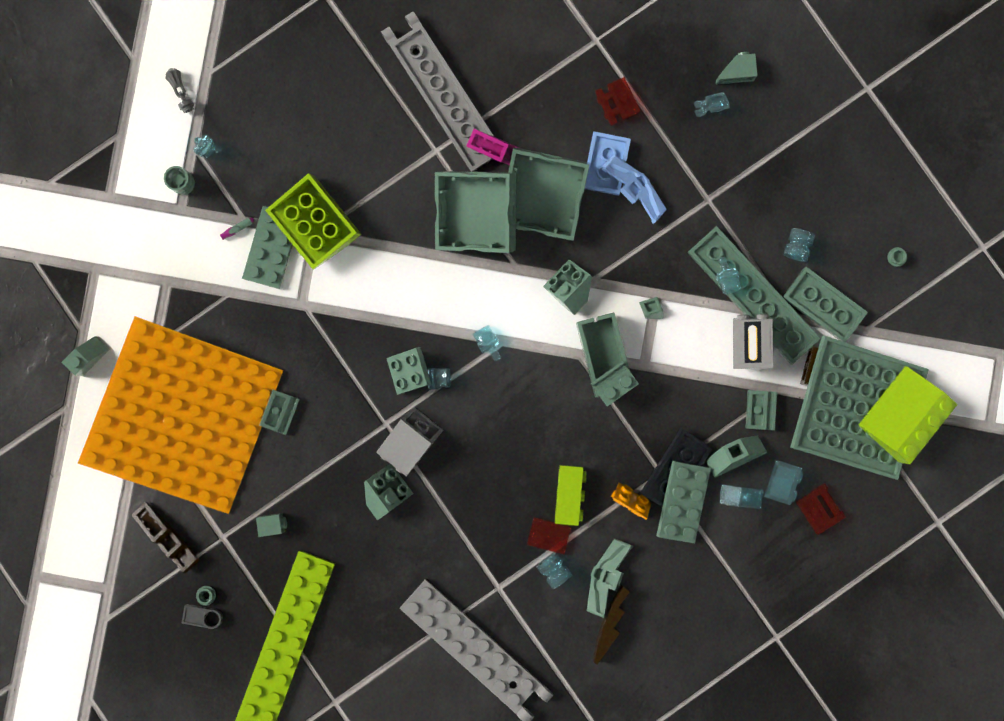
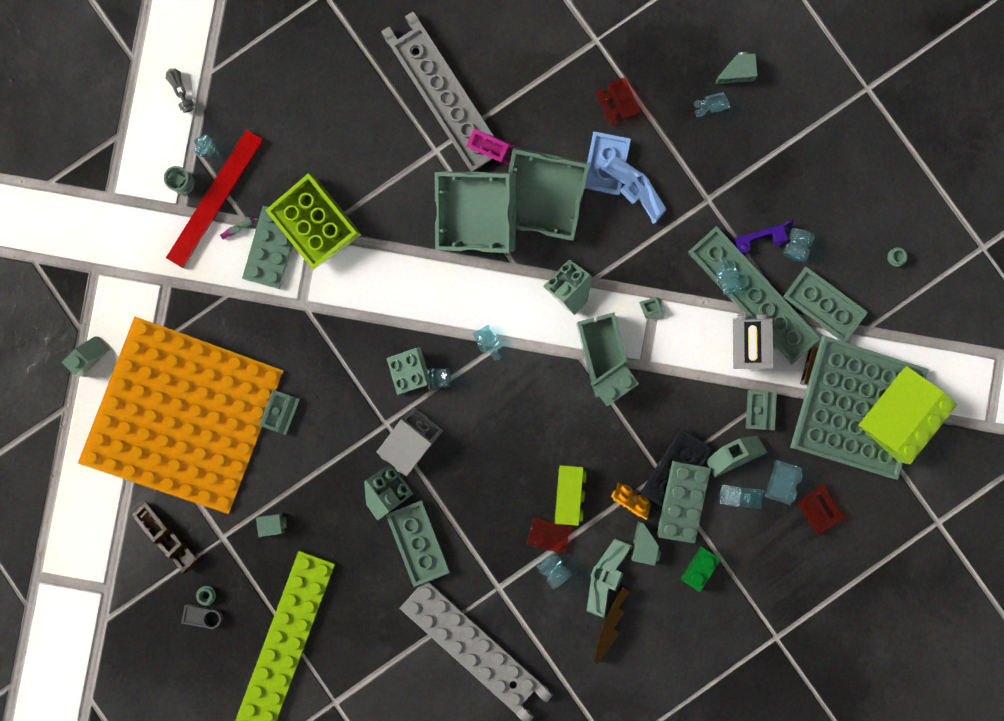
(214, 199): none -> red tile
(417, 543): none -> sand green plate
(644, 546): none -> sand green slope
(700, 569): none -> green brick
(777, 232): none -> dark purple piece

